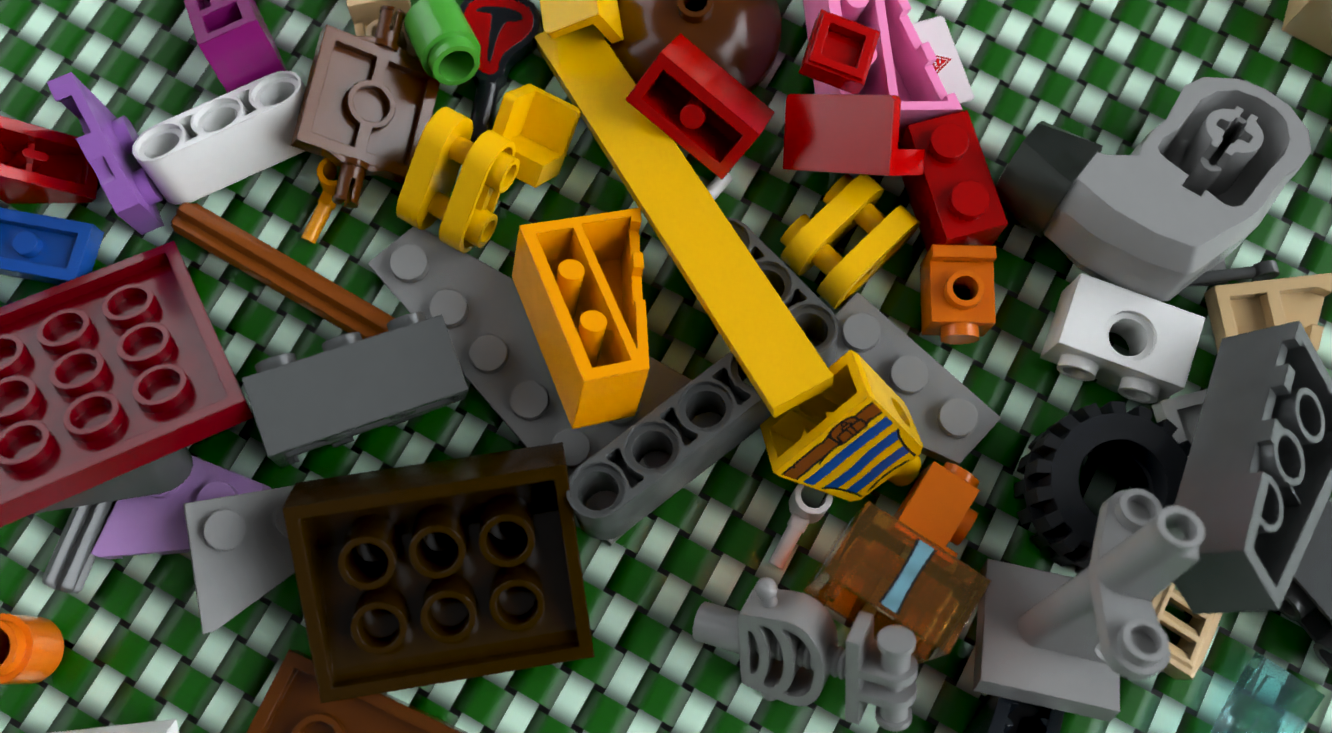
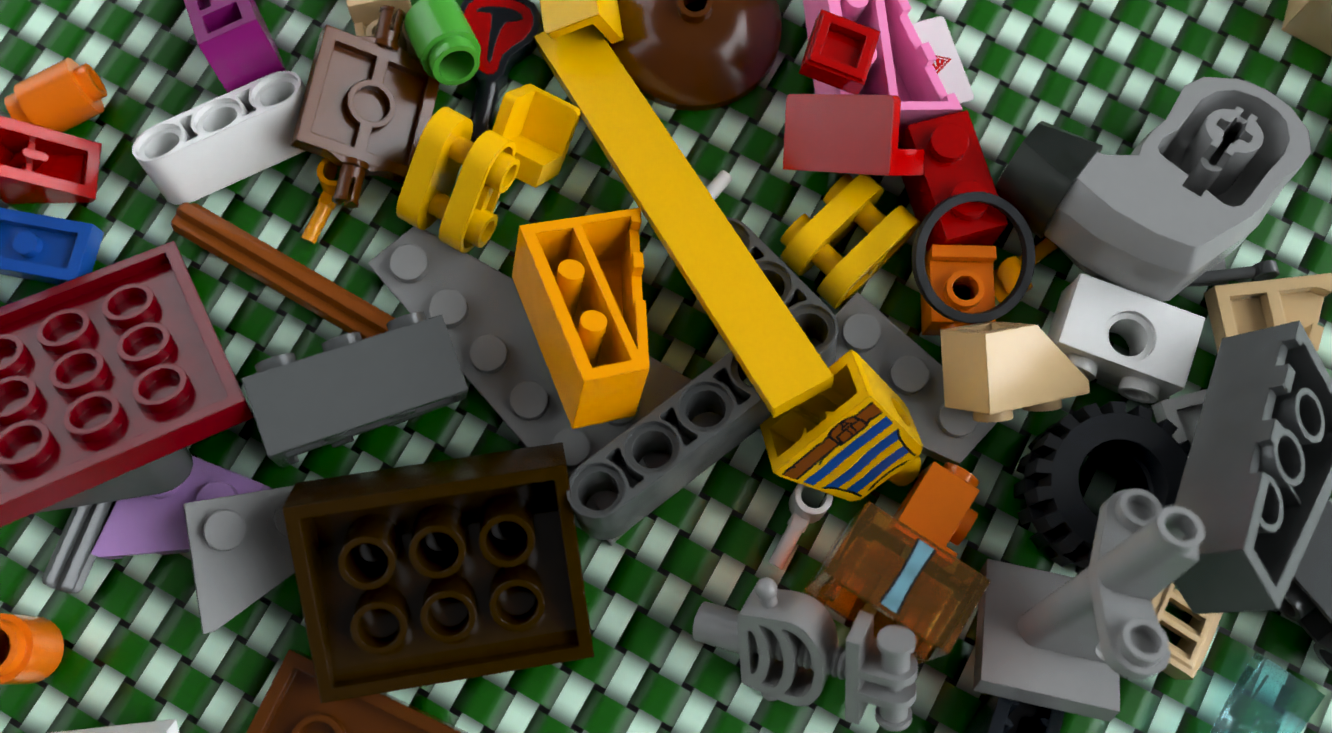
(58, 96): none -> orange brick
(109, 152): medium lavender wing -> none
(700, 106): red brick -> none
(1005, 368): none -> tan slope
(1008, 271): none -> light orange hand
(1027, 266): none -> black piece

